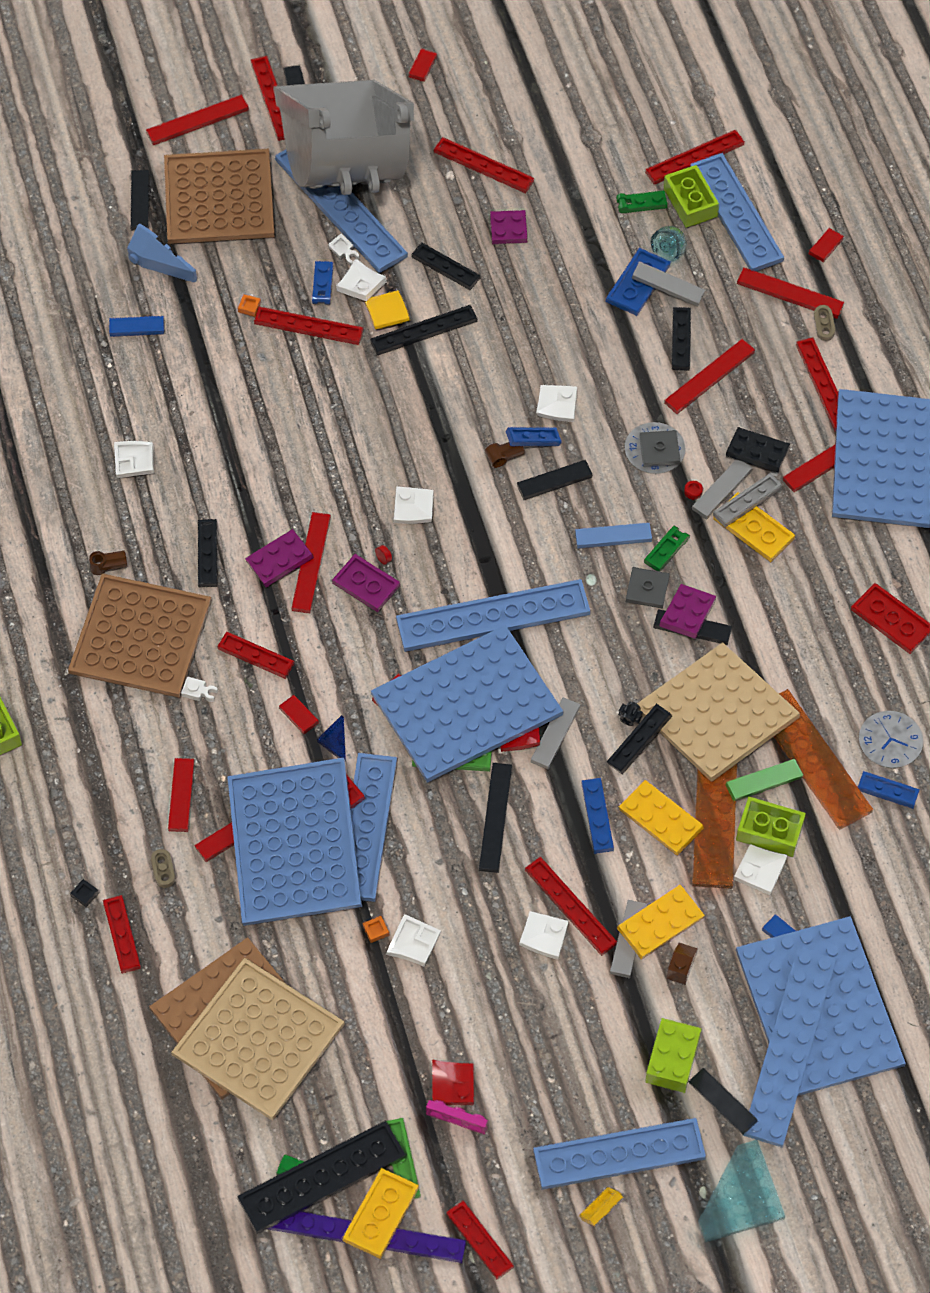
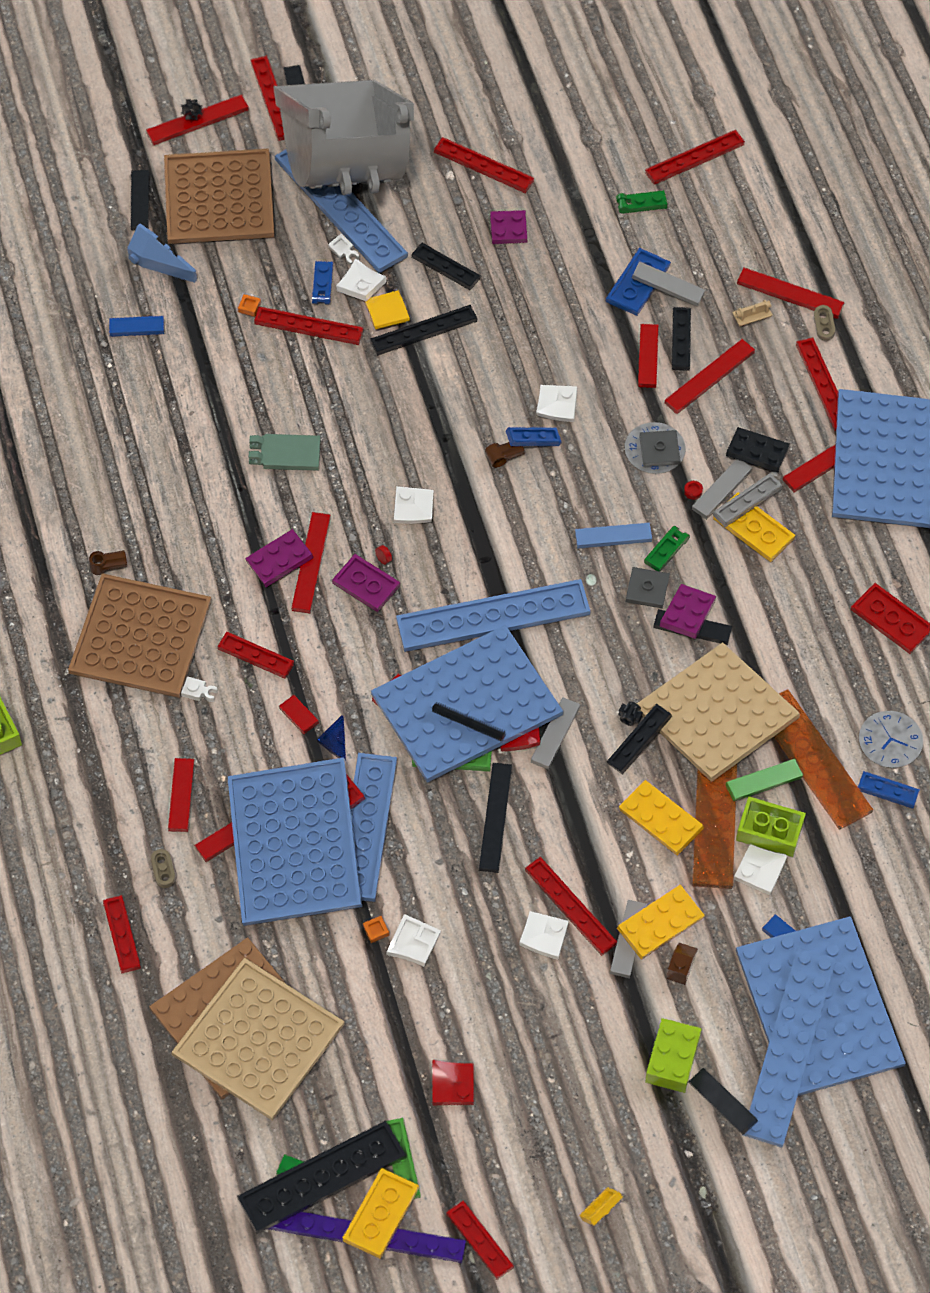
(84, 893): black plate -> none
(133, 458): white plate -> none
(196, 109): none -> black gear
(207, 553): black tile -> none
(285, 451): none -> sand green tile
(422, 65): red tile -> none
(457, 1116): dark pink plate -> none
(469, 722): none -> black axle
(554, 479): black tile -> none
(597, 815): blue plate -> none
(619, 1153): medium blue plate -> none
(648, 355): none -> red tile
(669, 243): clear light blue cylinder -> none
(691, 196): lime brick -> none
(739, 215): medium blue plate -> none
(742, 1197): clear light blue plate -> none
(753, 313): none -> tan hinge
(826, 245): red tile -> none

